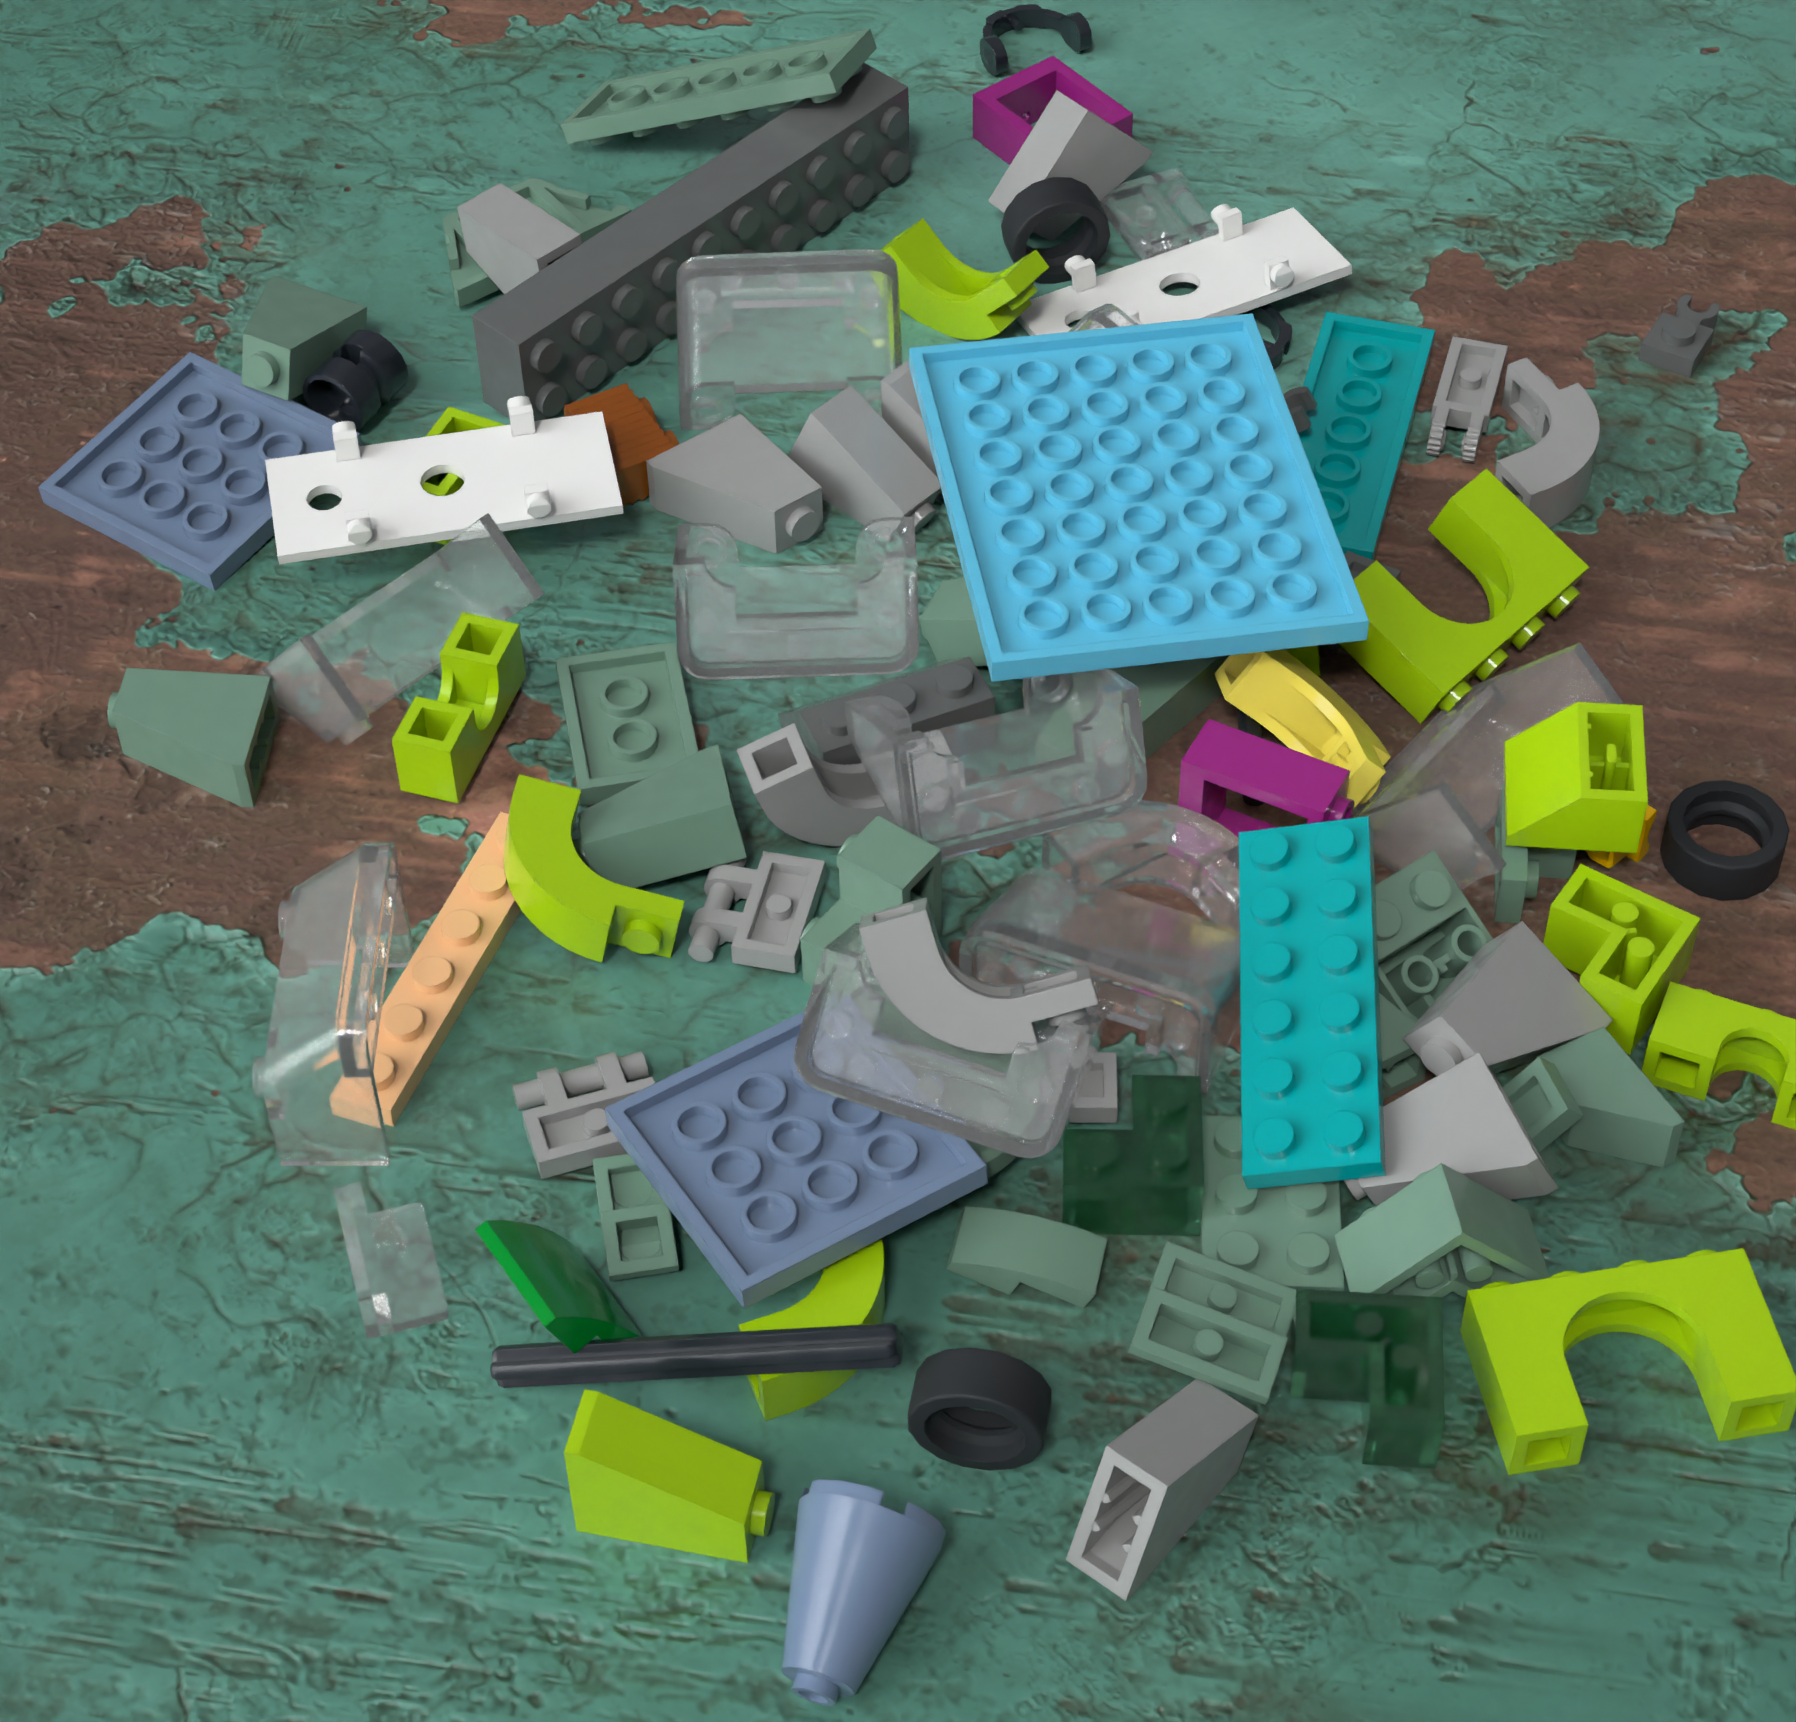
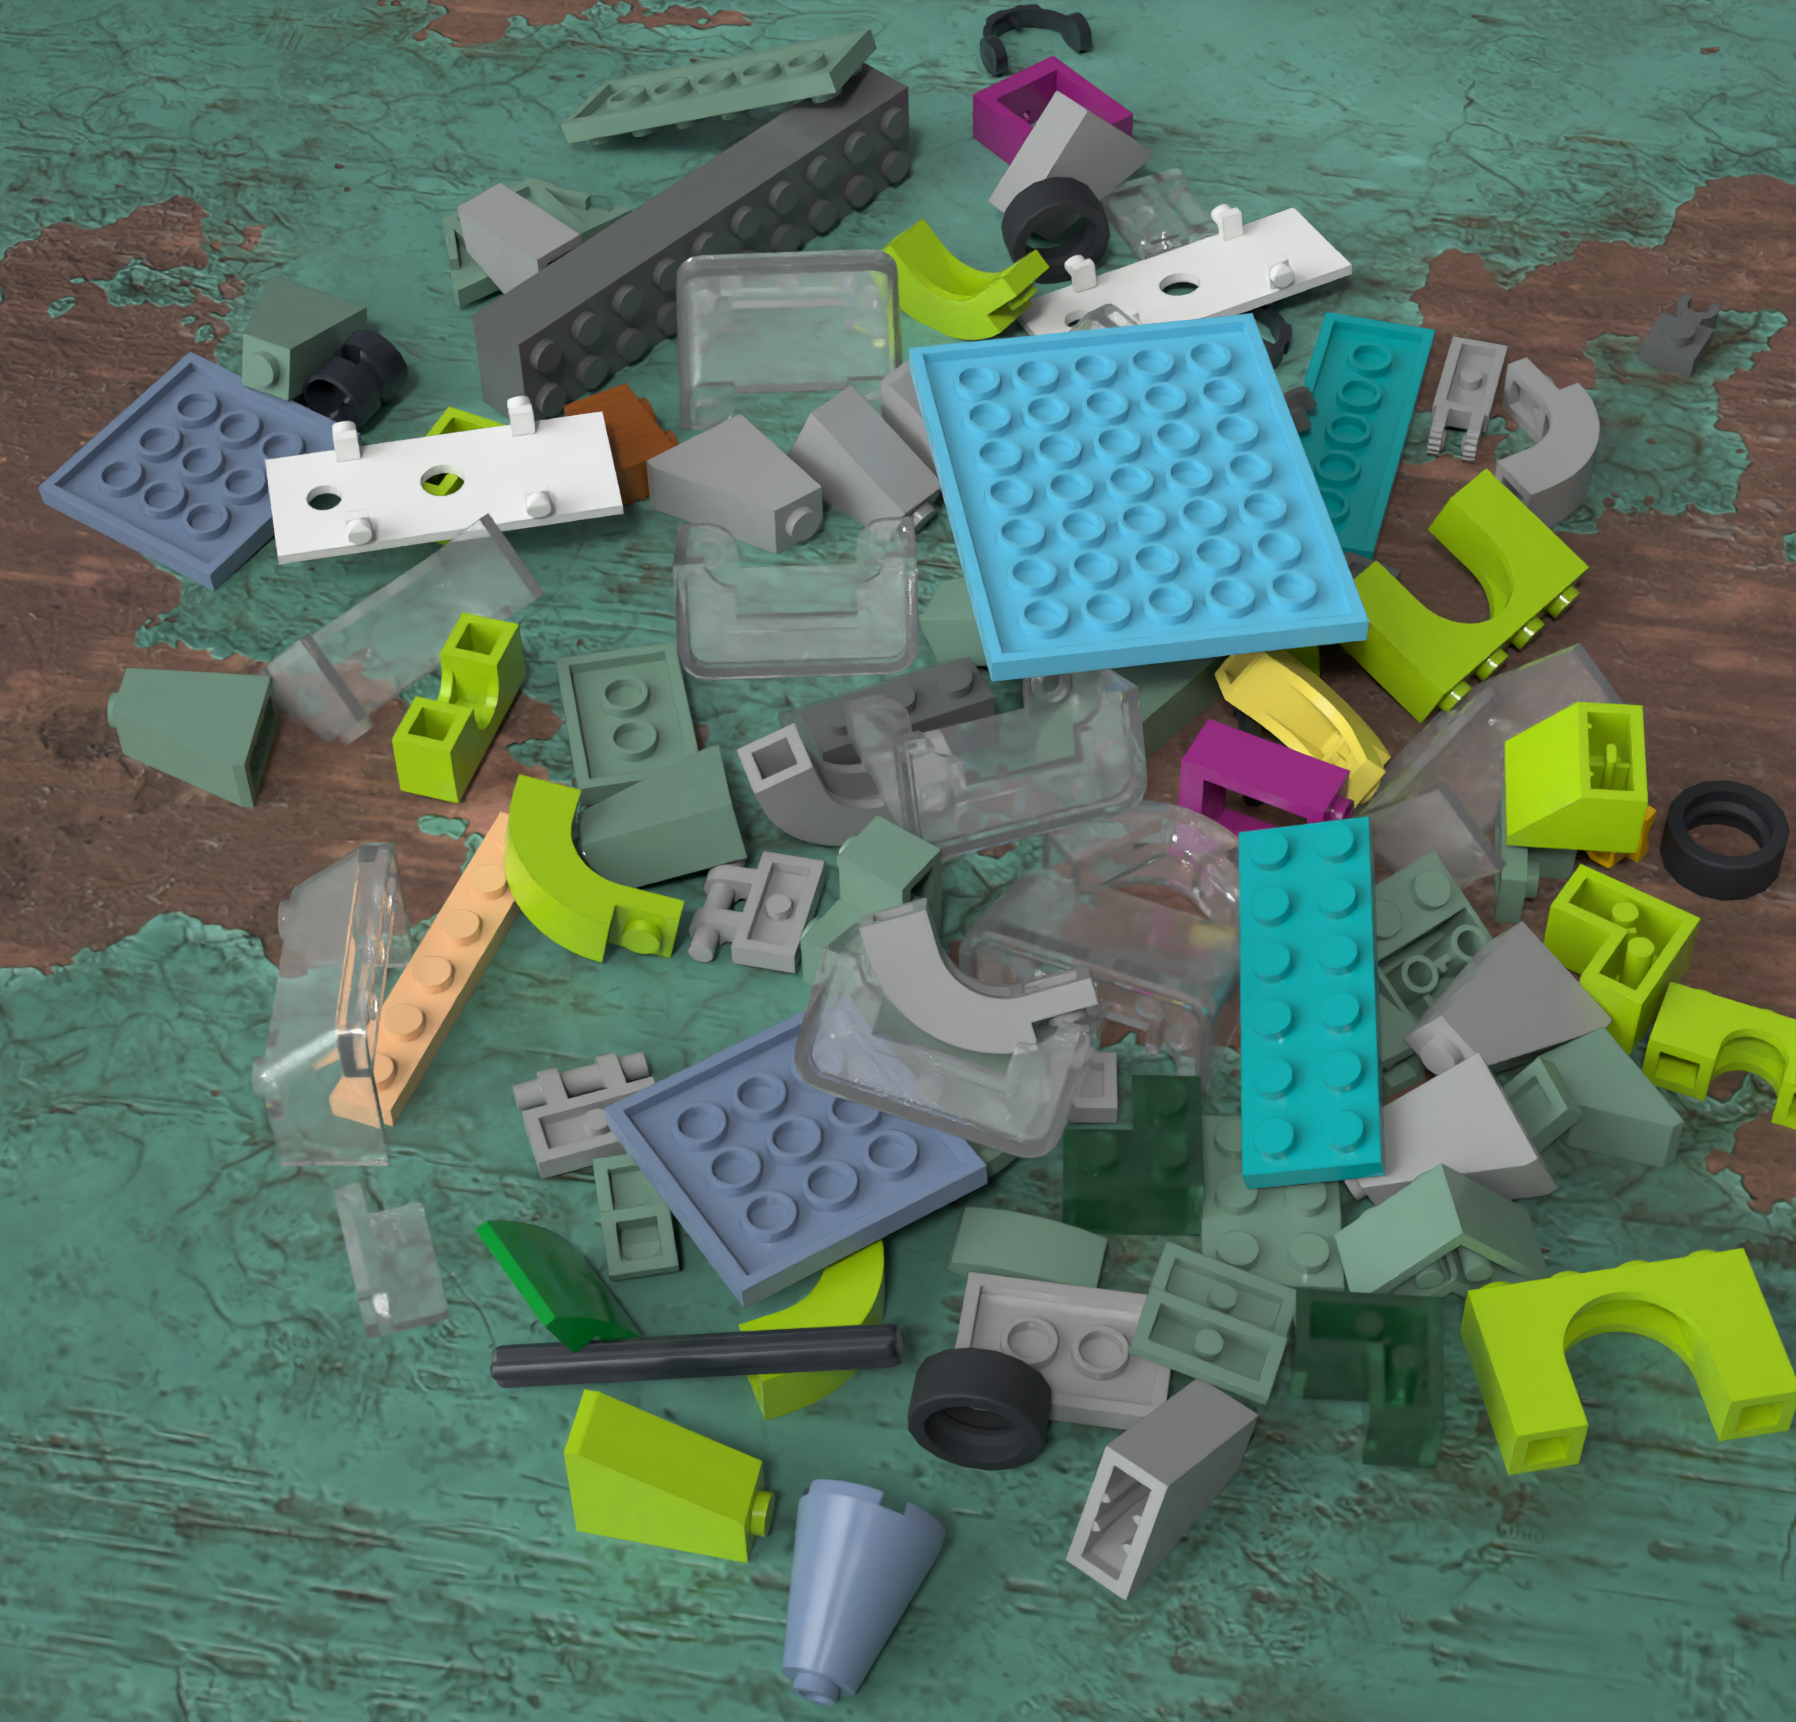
(1073, 1339): none -> light grey plate

